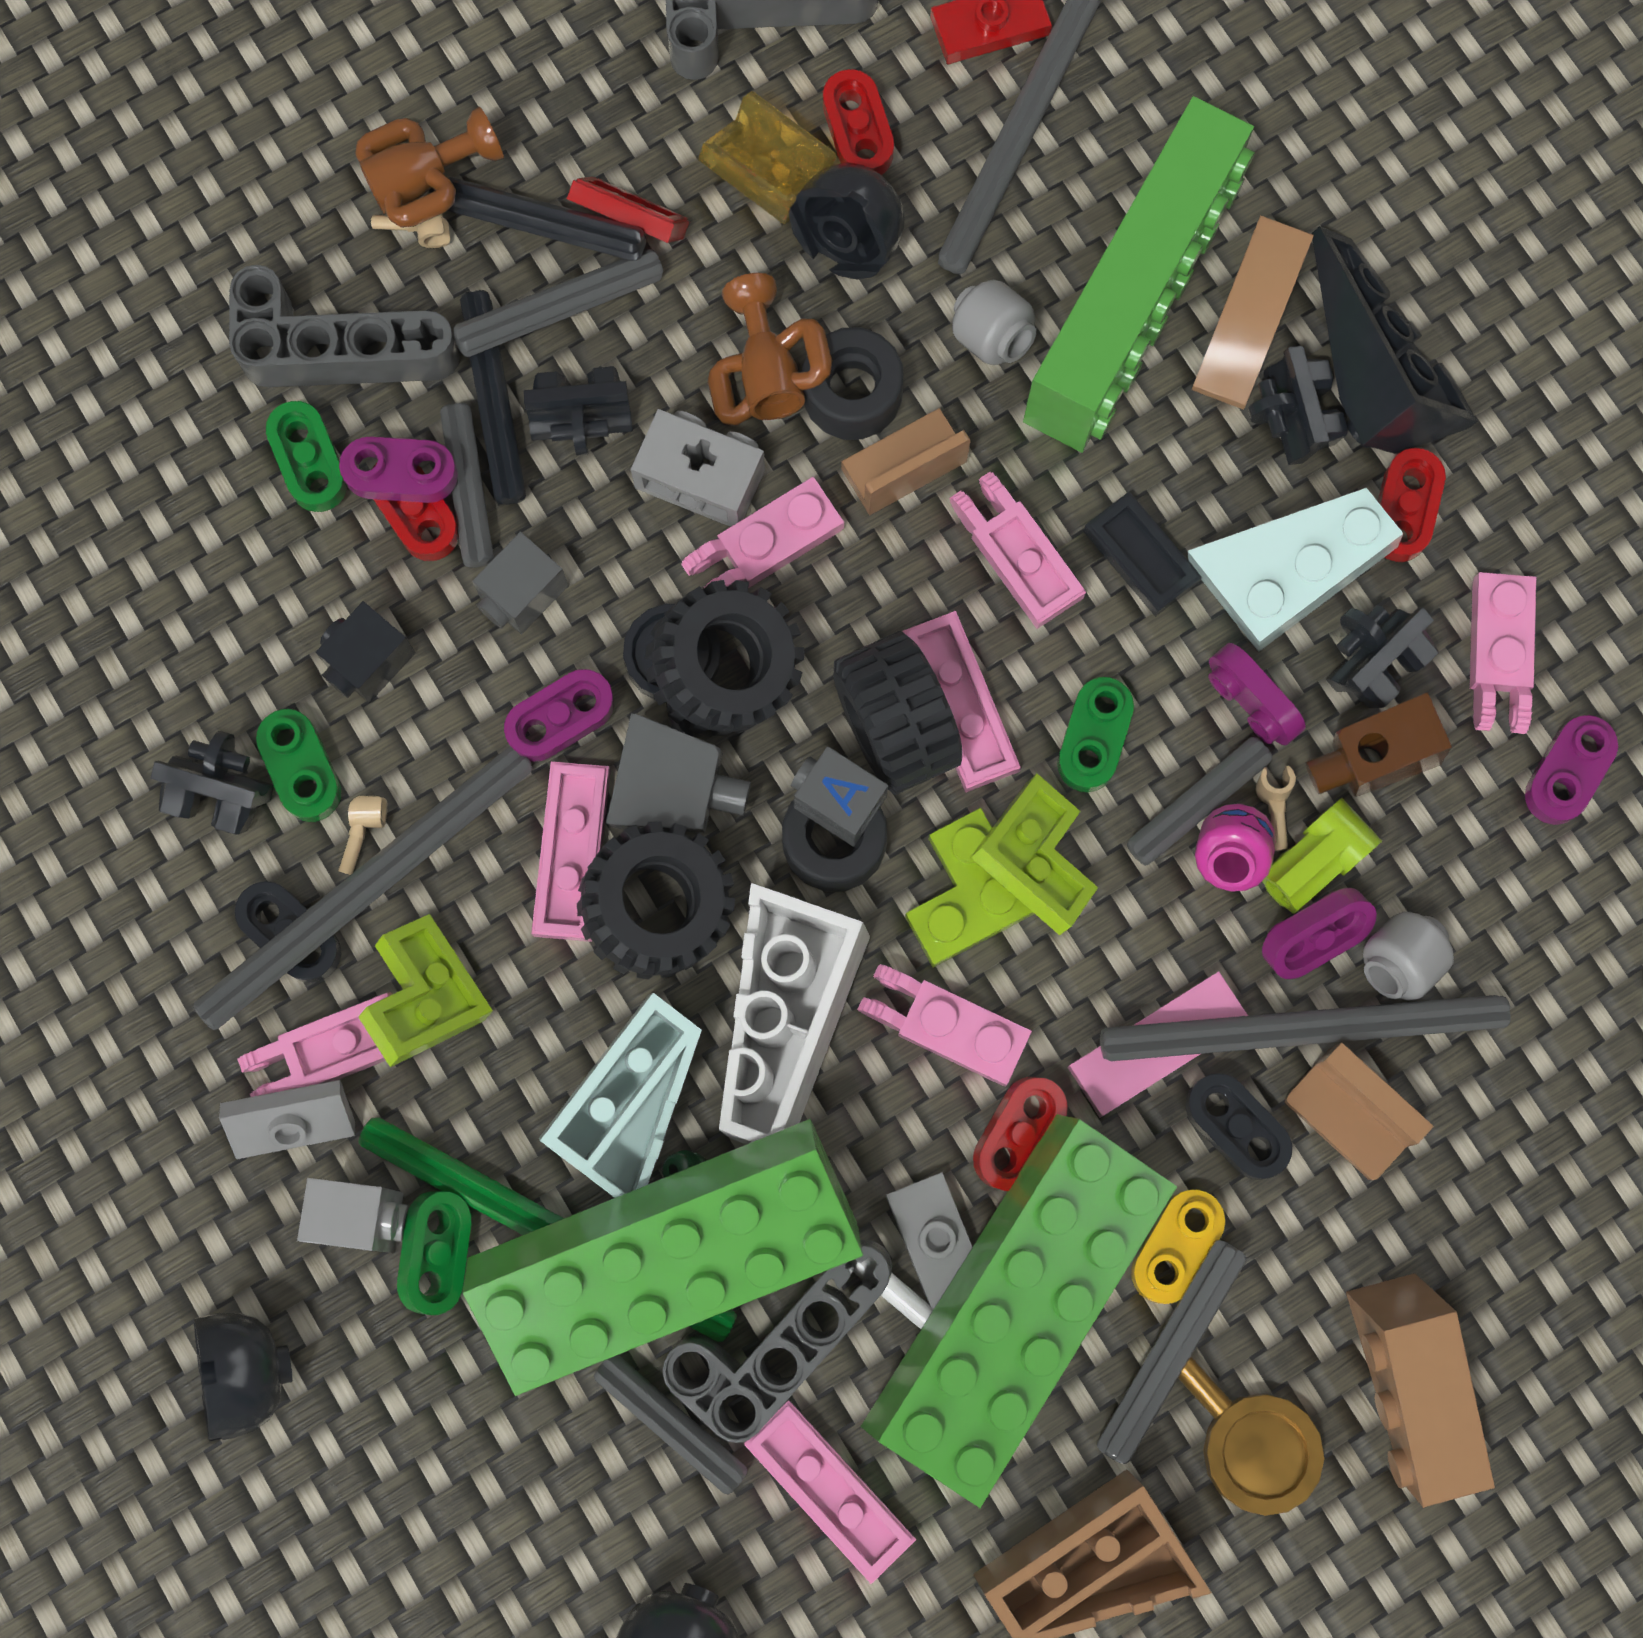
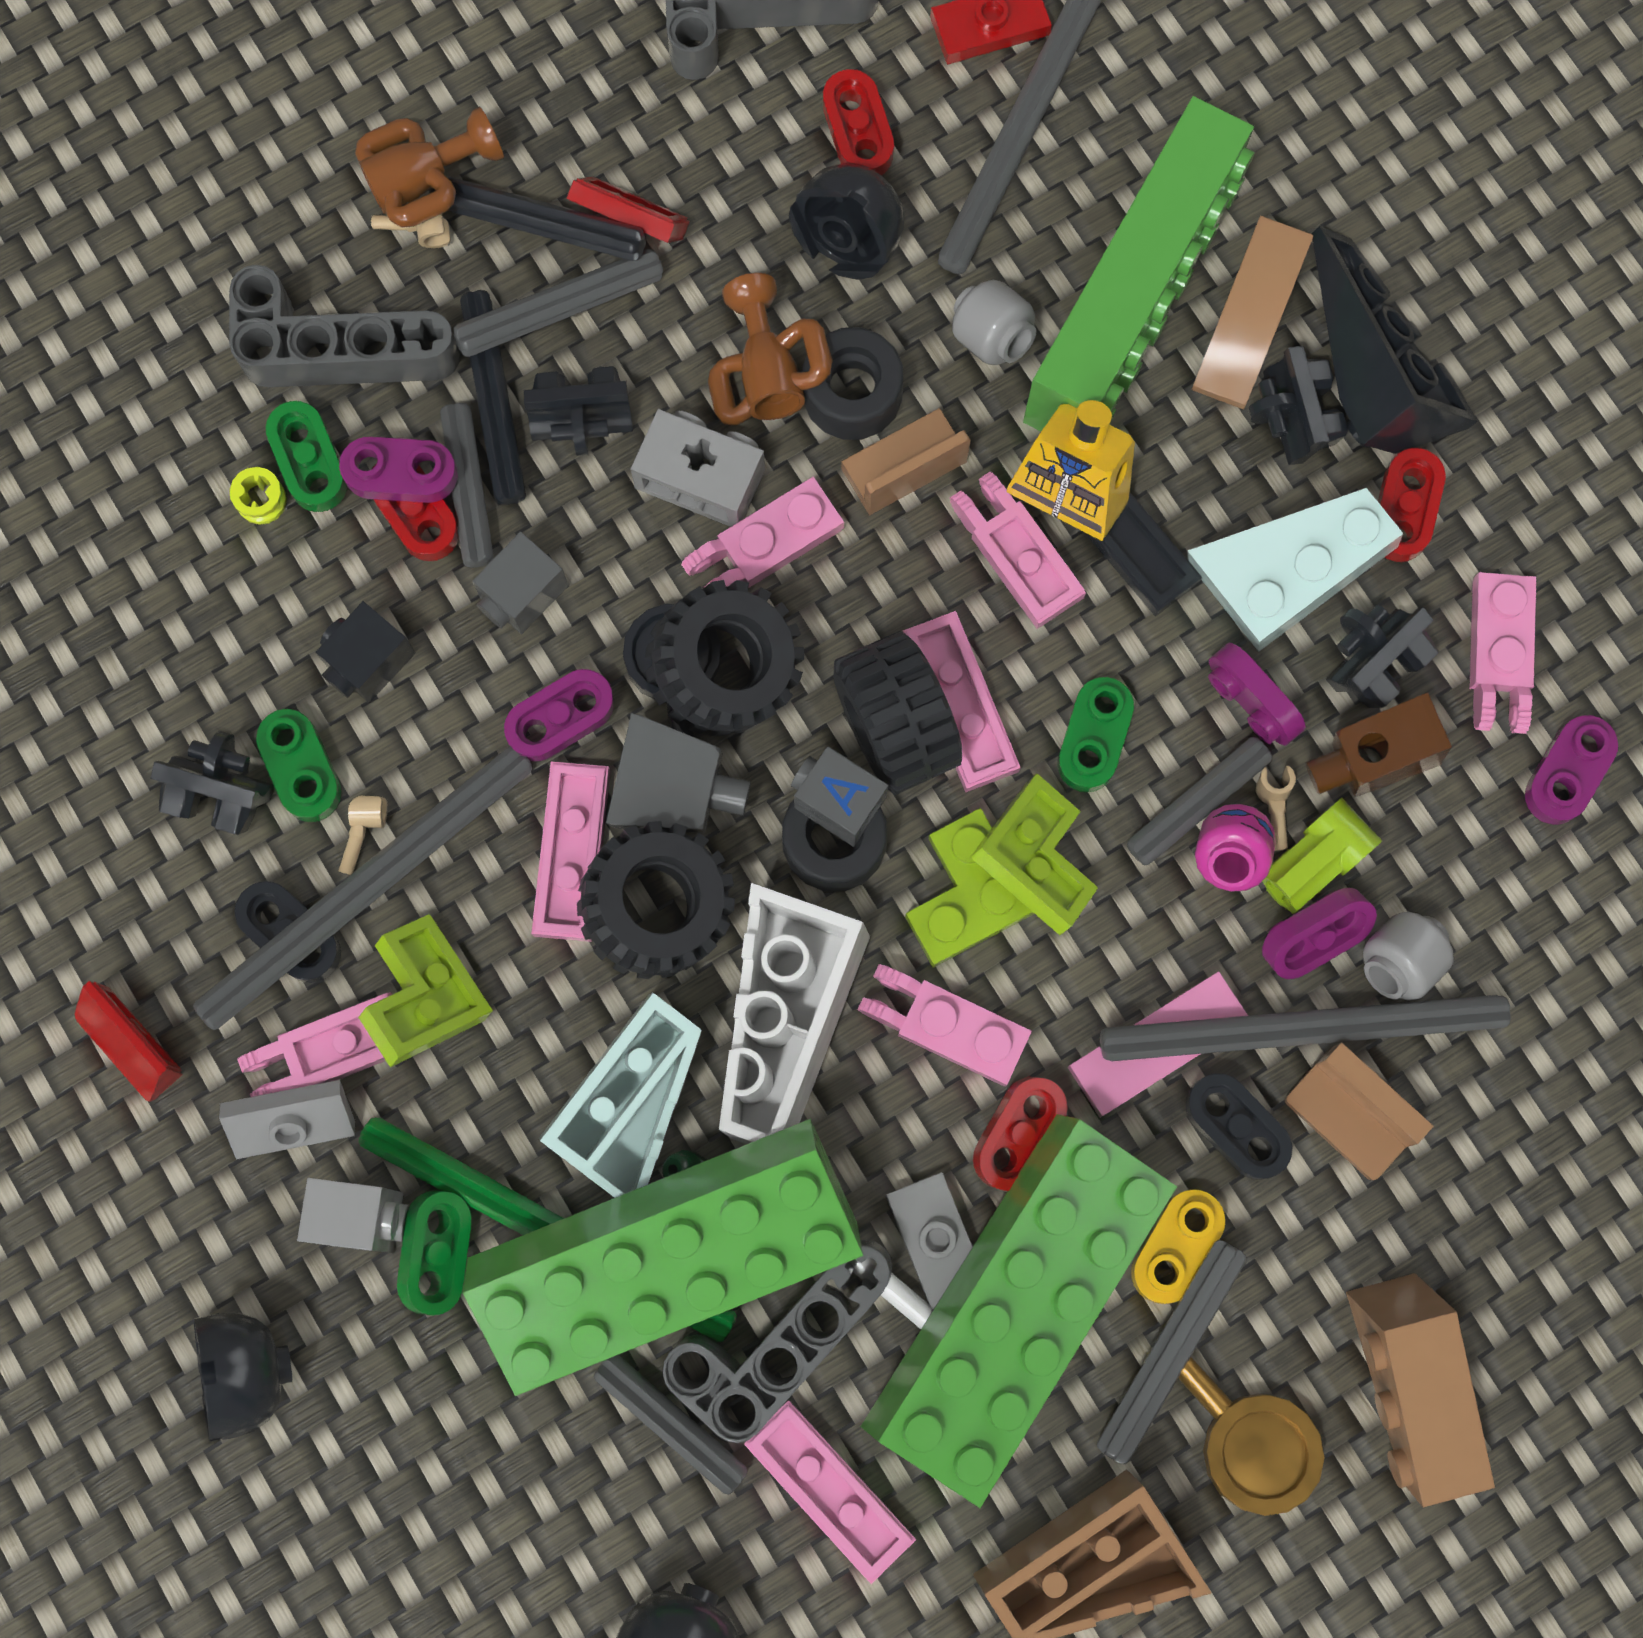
(125, 1041): none -> red slope
(275, 492): none -> neon yellow bush
(766, 156): clear yellow bracket -> none
(1078, 469): none -> yellow torso

